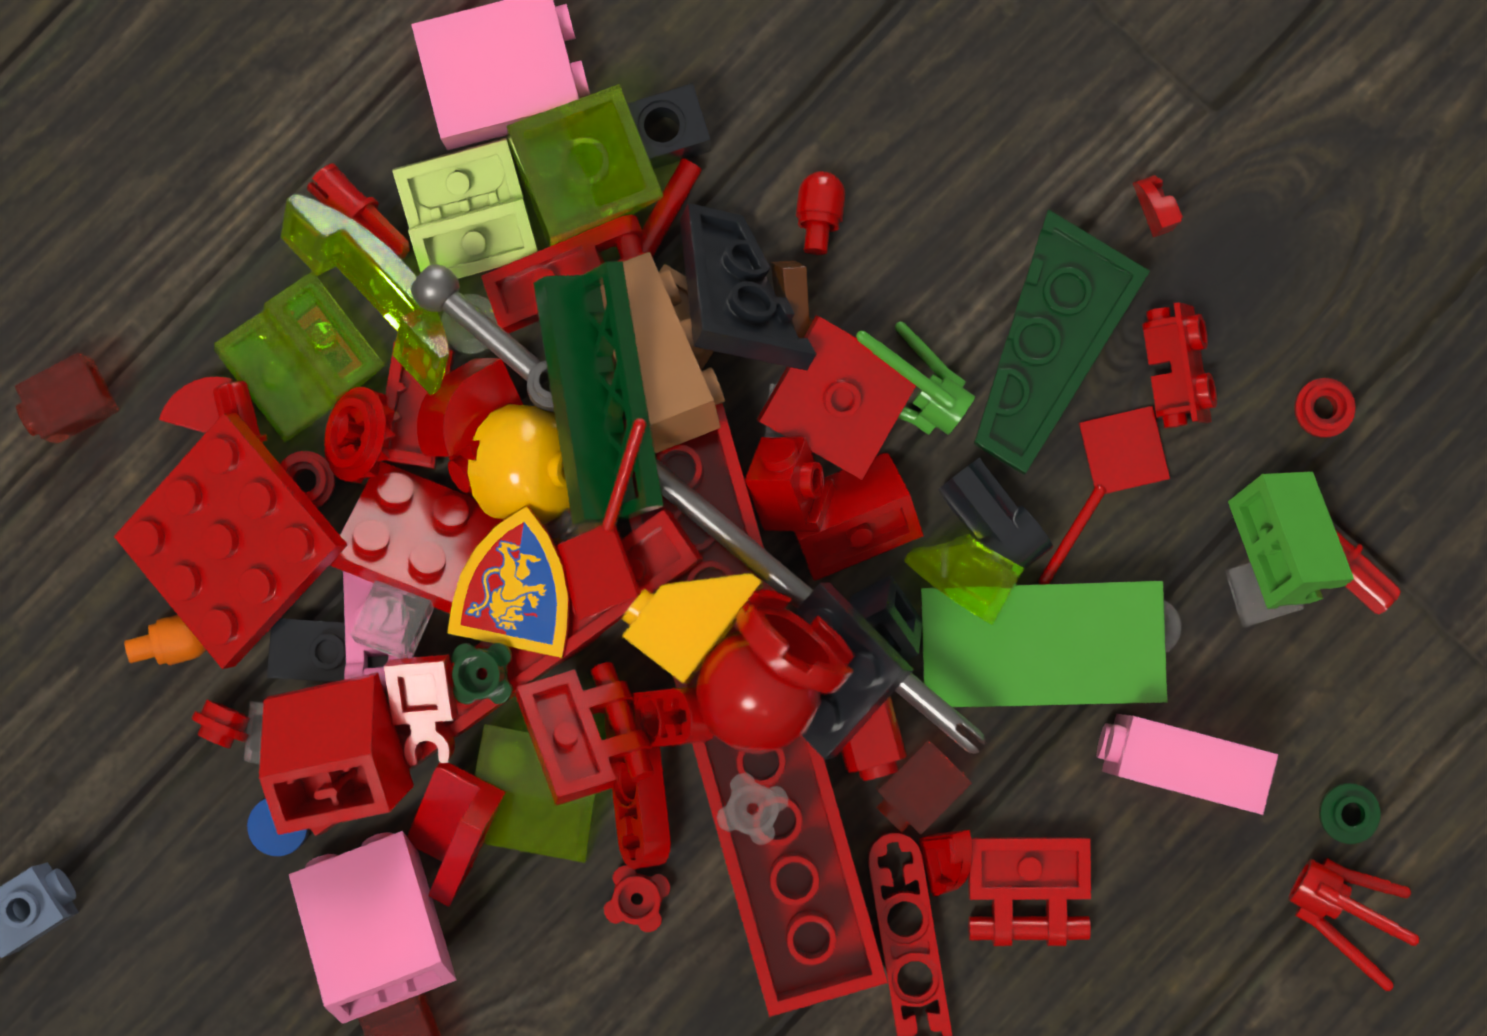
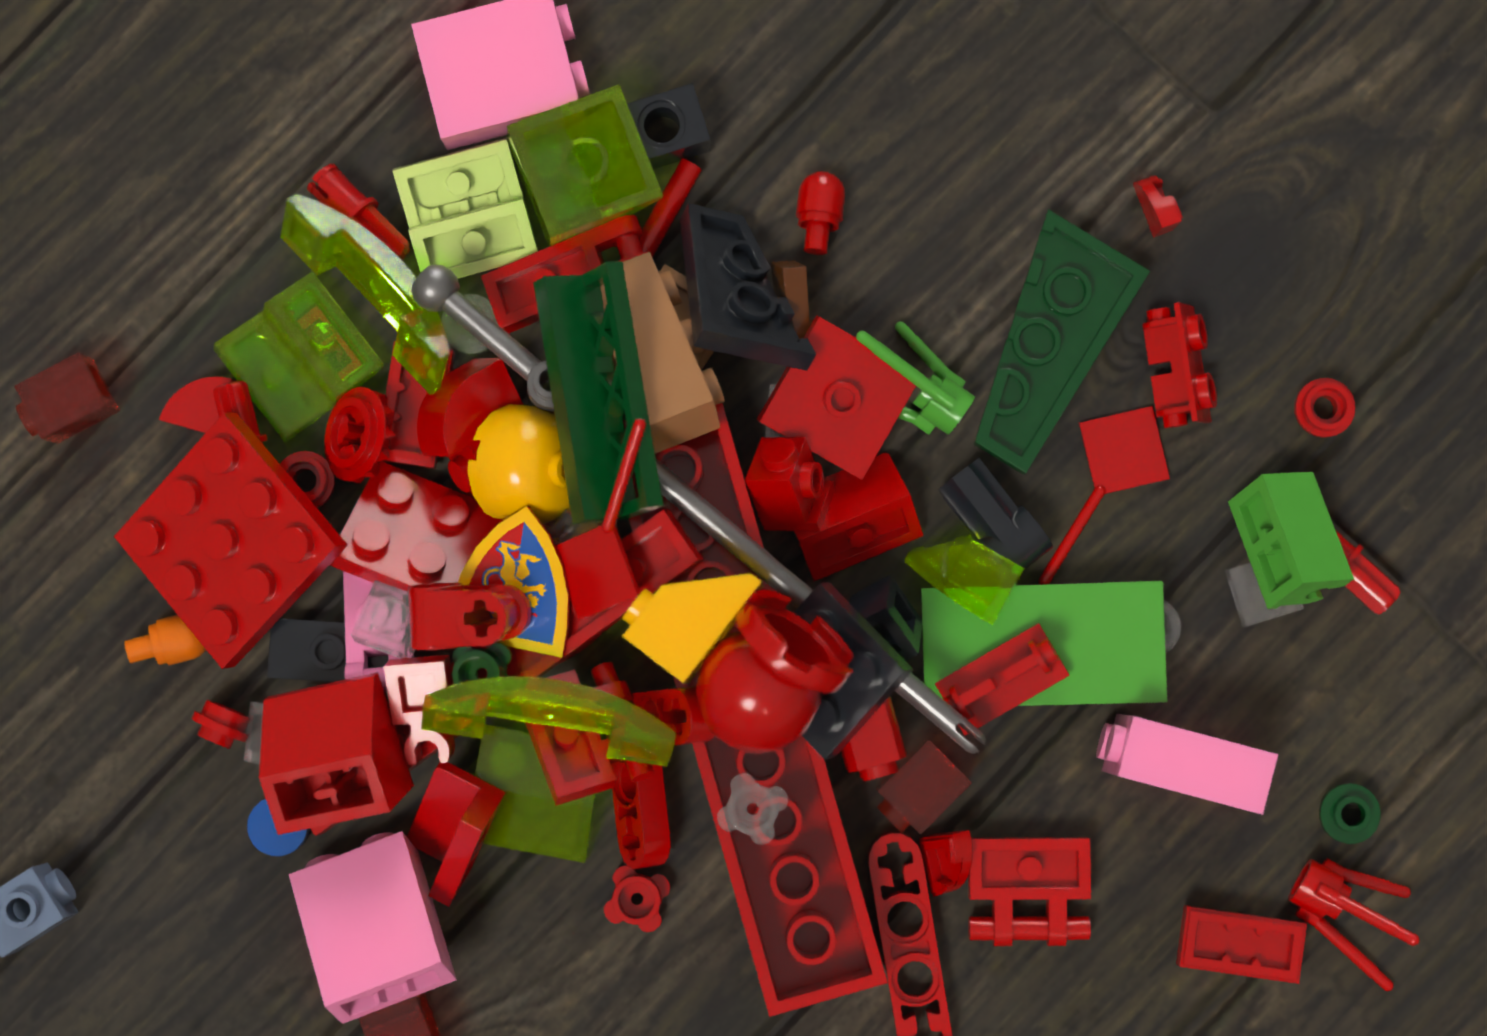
(459, 614): none -> red piece
(552, 702): none -> clear neon green slope
(1003, 677): none -> red hinge
(1241, 944): none -> red plate

